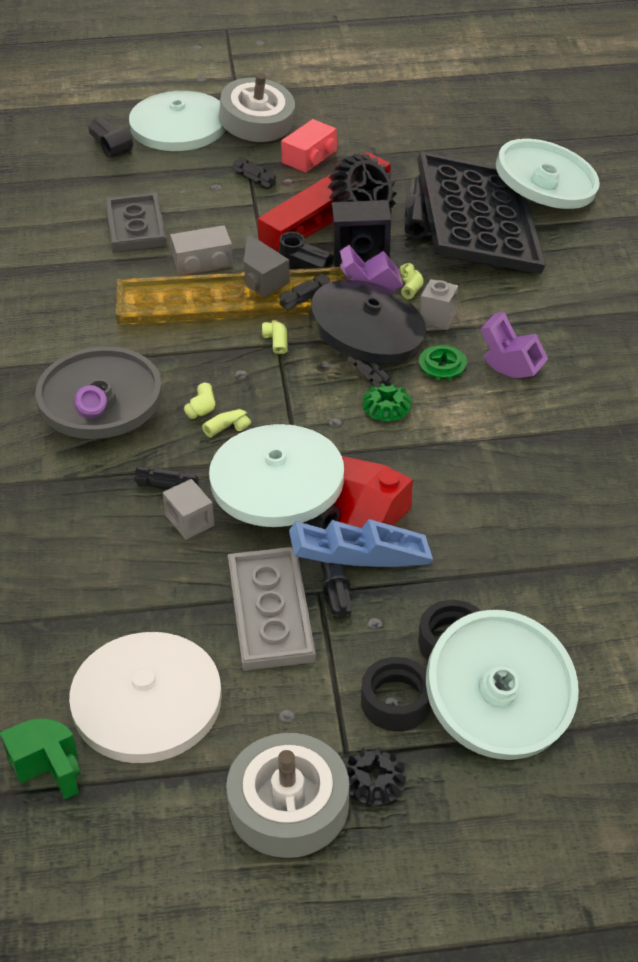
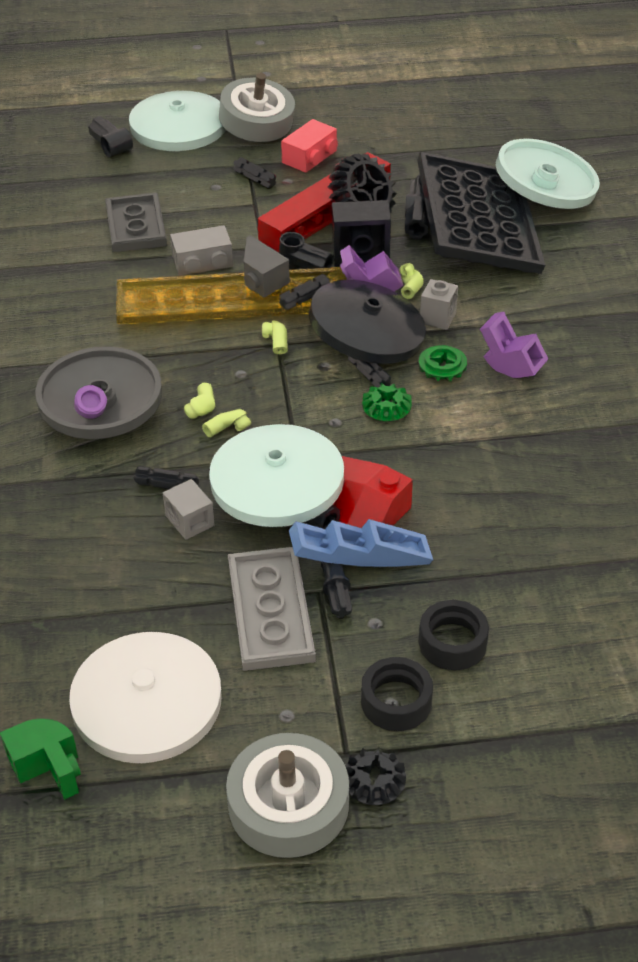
(502, 684): light aqua dish -> none

